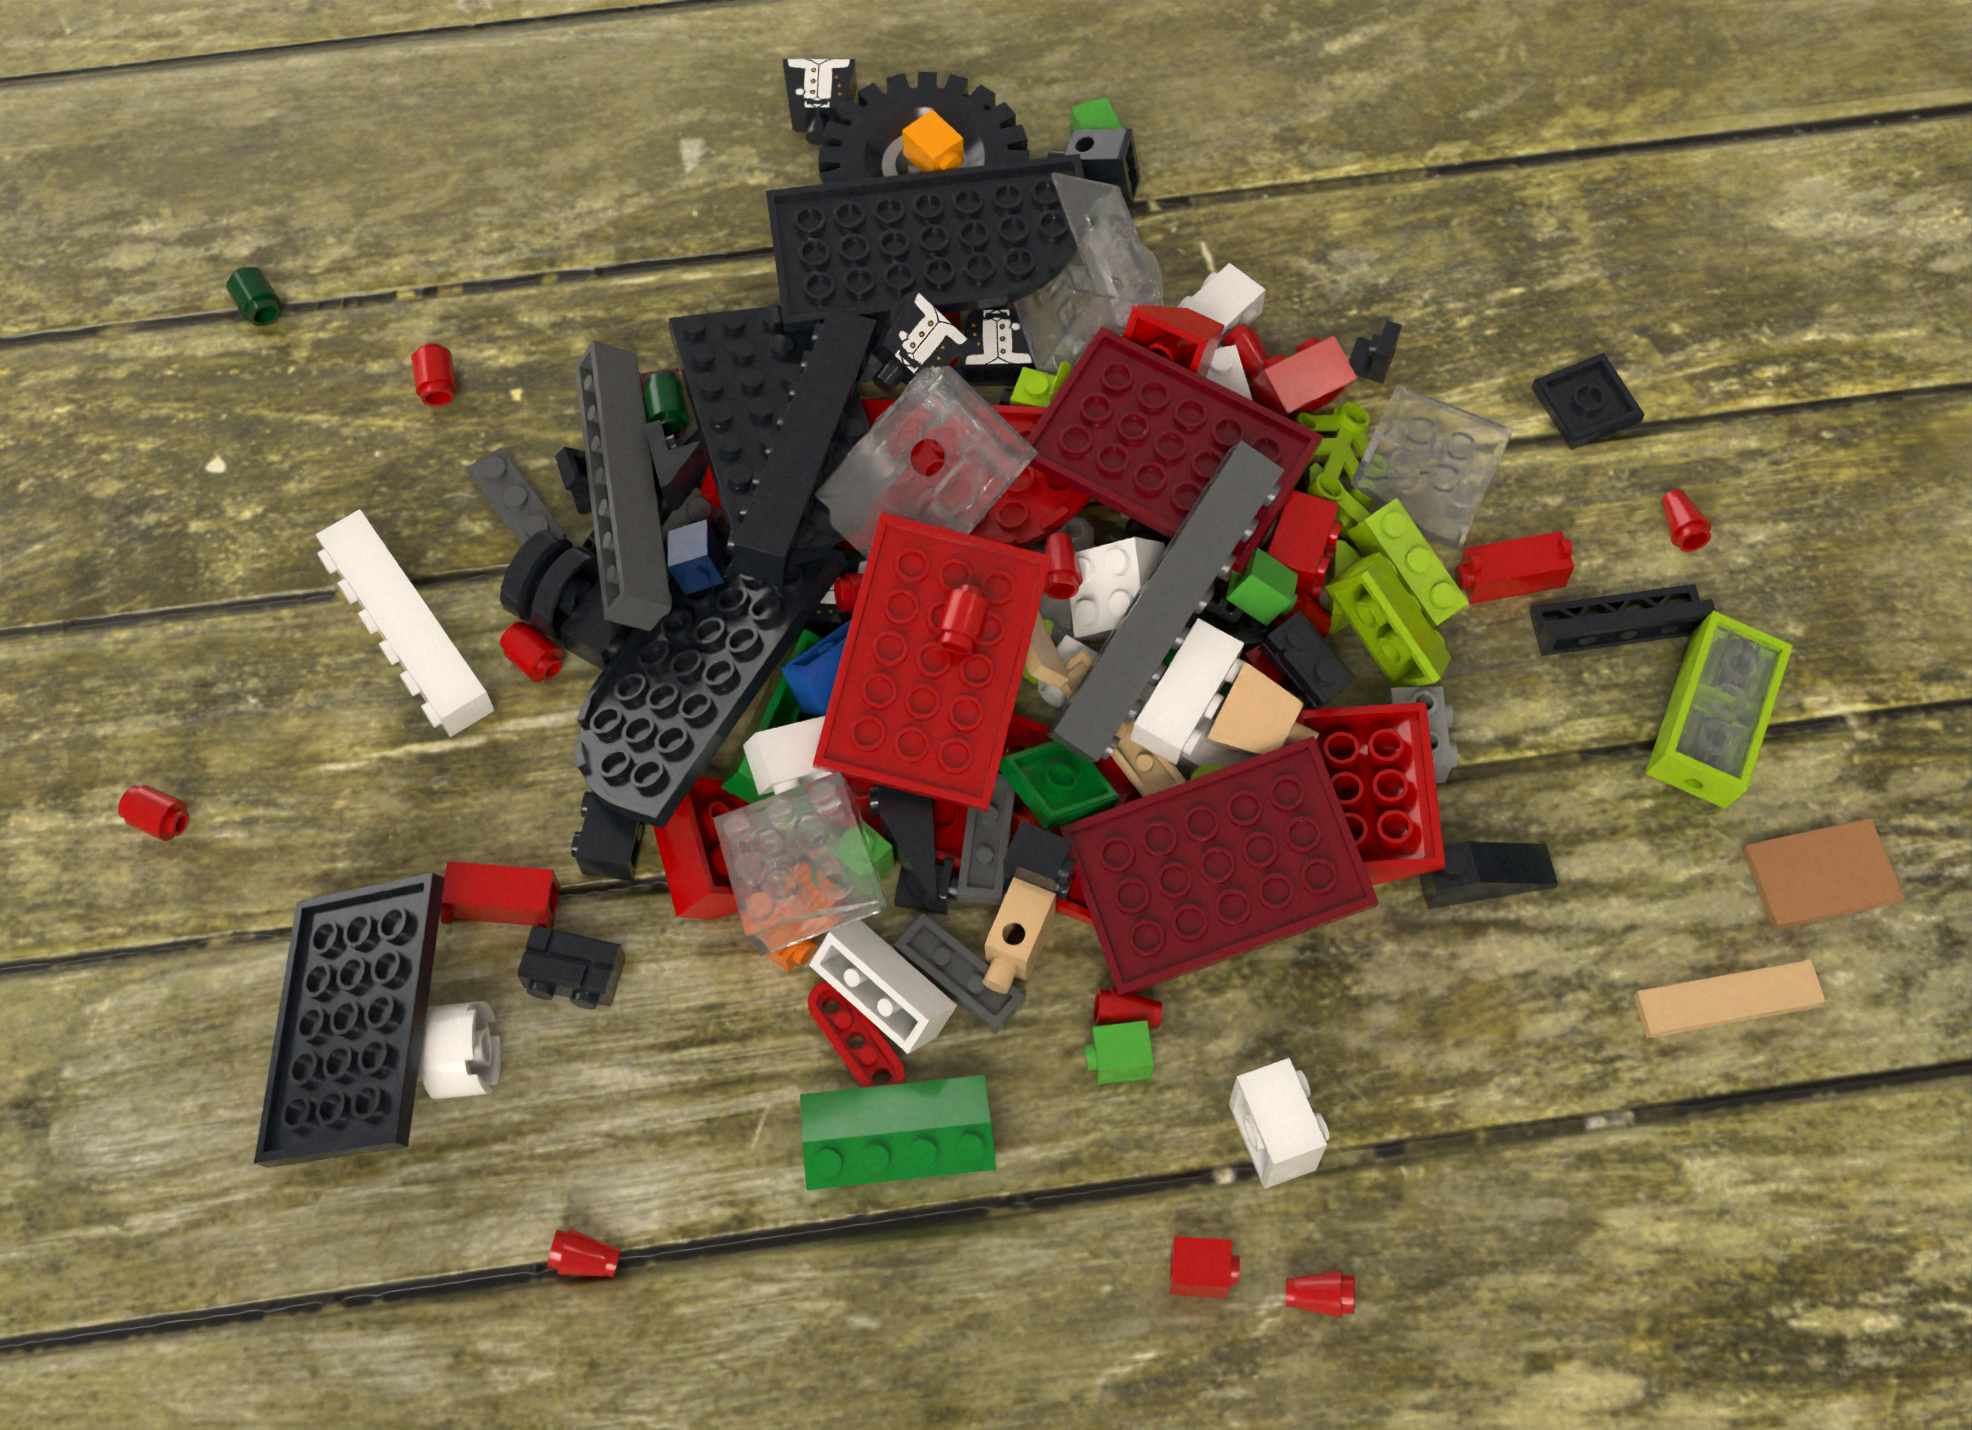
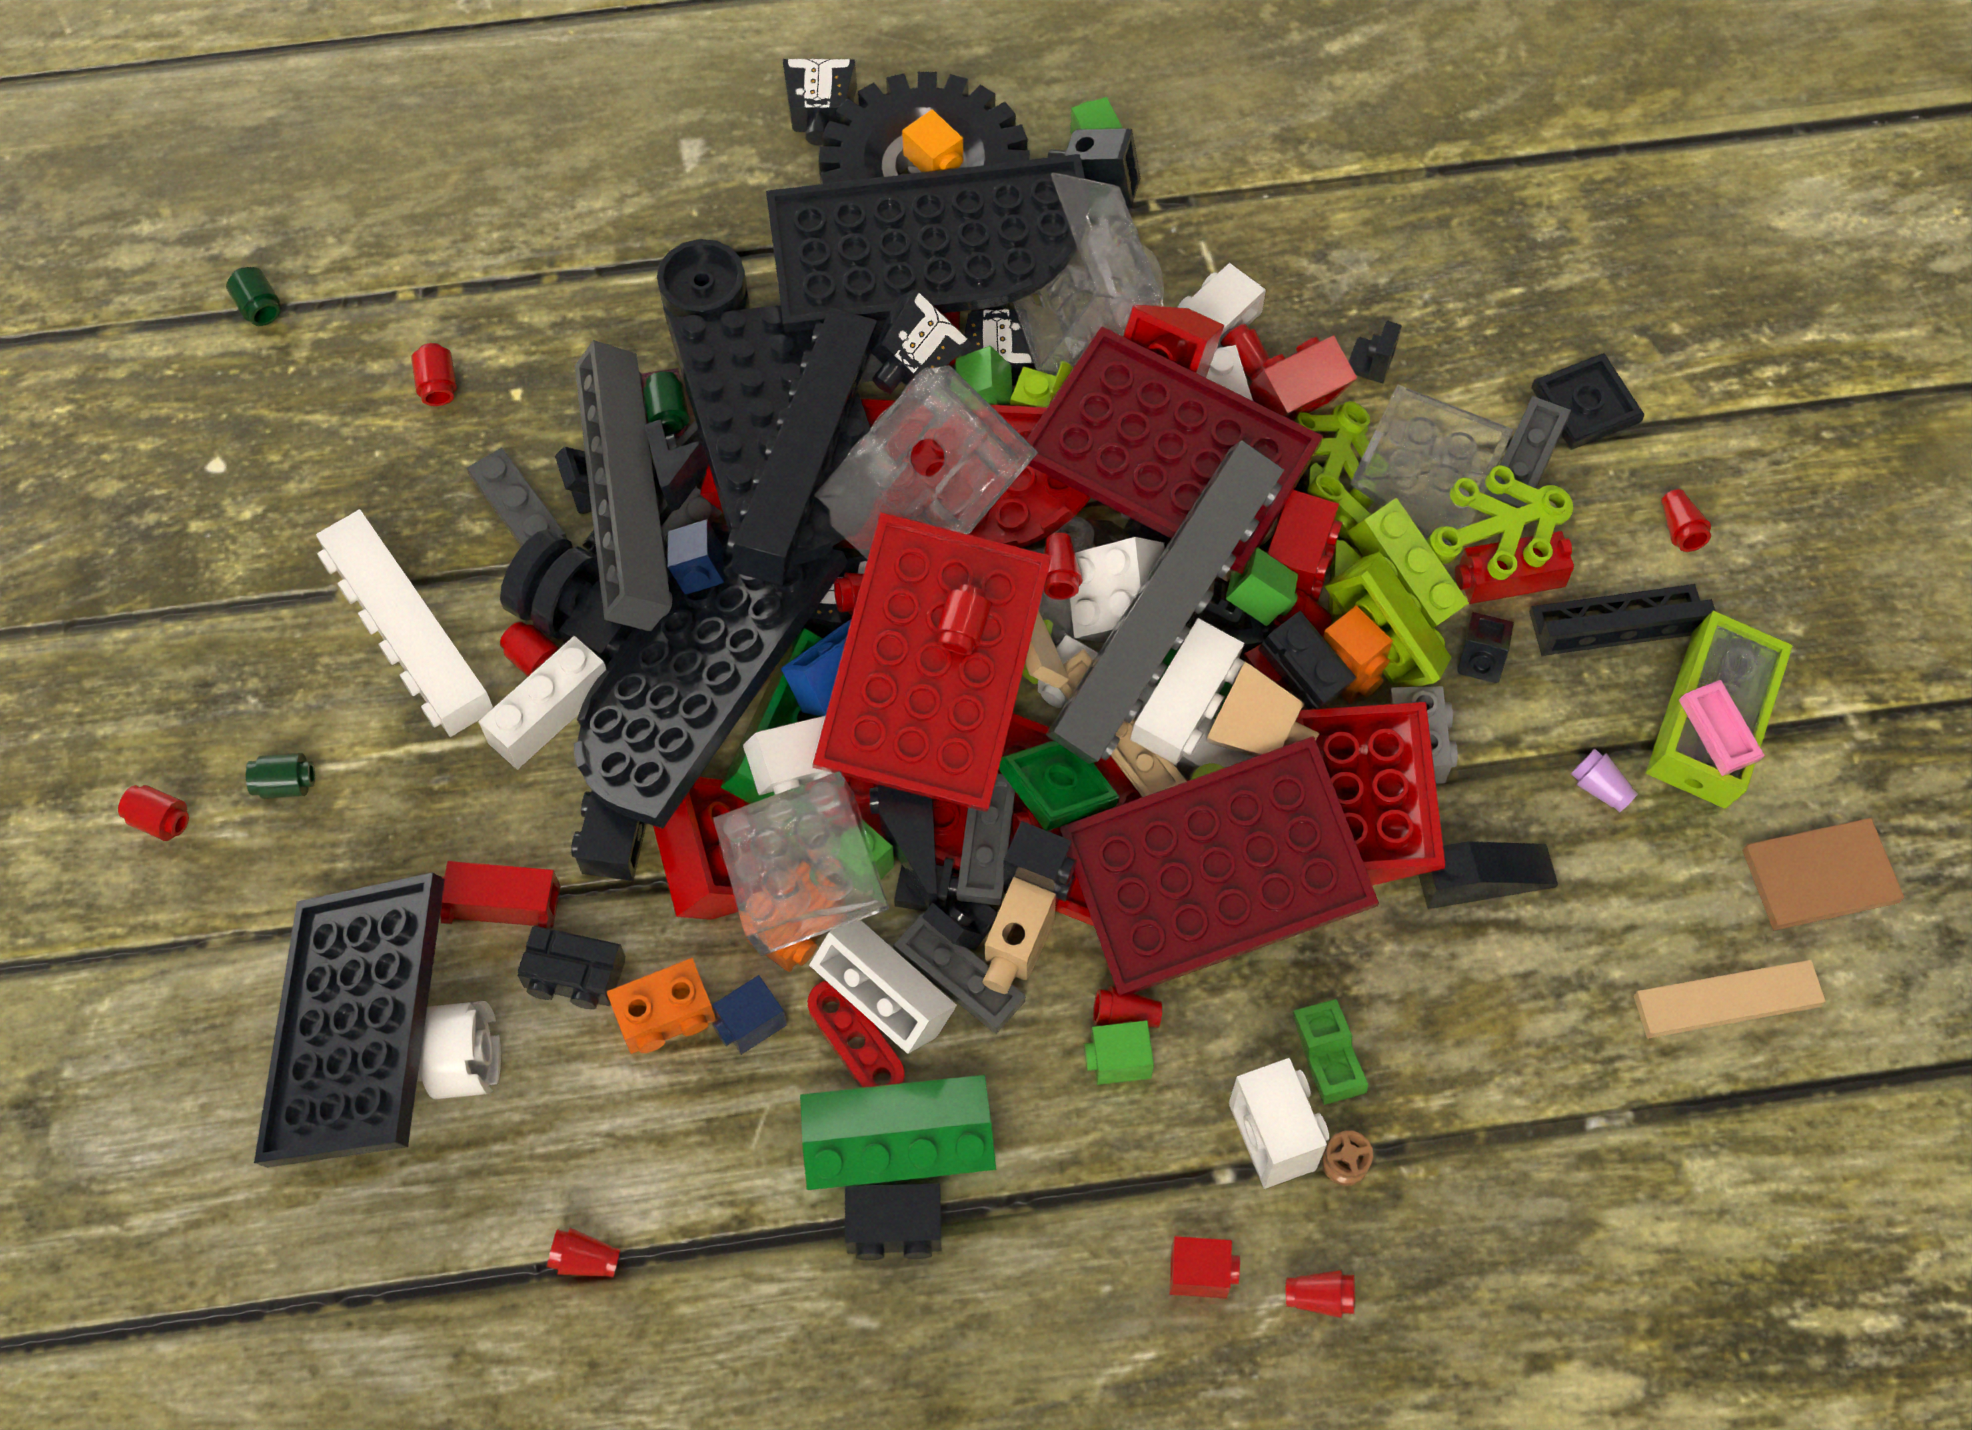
(280, 776): none -> dark green brick
(542, 703): none -> white brick
(661, 1007): none -> orange brick
(702, 280): none -> black wheel
(748, 1015): none -> dark blue brick
(893, 1220): none -> black brick
(962, 922): none -> black bracket
(987, 374): none -> bright green brick
(1330, 1051): none -> bright green slope
(1351, 1149): none -> medium nougat wheel
(1362, 648): none -> orange brick
(1486, 647): none -> black bracket
(1505, 520): none -> lime plant
(1533, 445): none -> dark grey plate
(1604, 780): none -> lavender cone
(1721, 727): none -> bright pink tile

